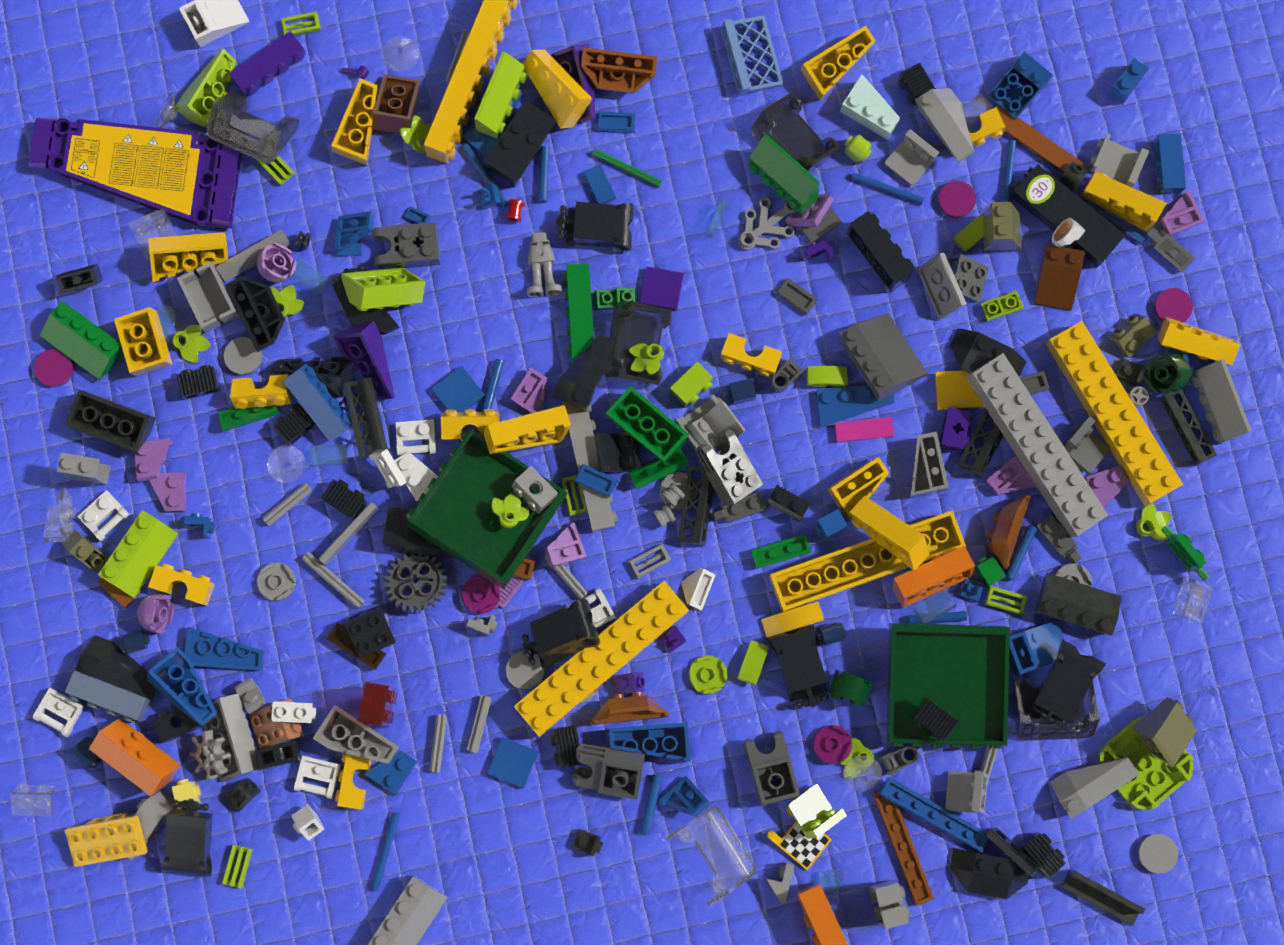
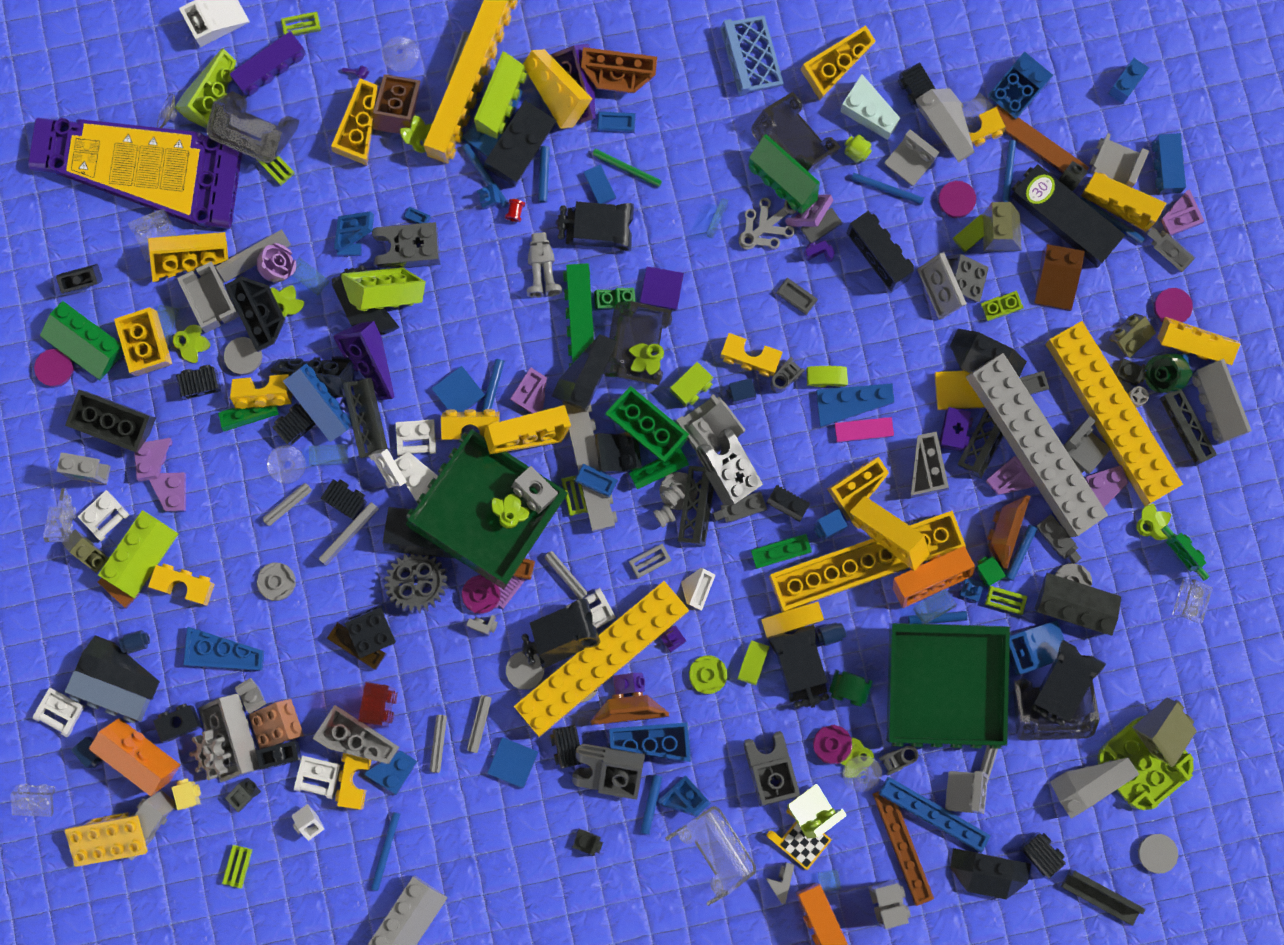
(155, 613): medium lavender cylinder -> none
(181, 685): blue wedge -> none
(188, 839): black piece -> none
(197, 520): blue bracket -> none
(293, 712): white bracket -> none
(303, 240): black bush -> none
(333, 580): light grey axle -> none
(565, 548): medium lavender wing -> none
(882, 356): dark grey slope -> none
(934, 719): black brick -> none
(1013, 851): black tile -> none
(1067, 233): white rock -> none

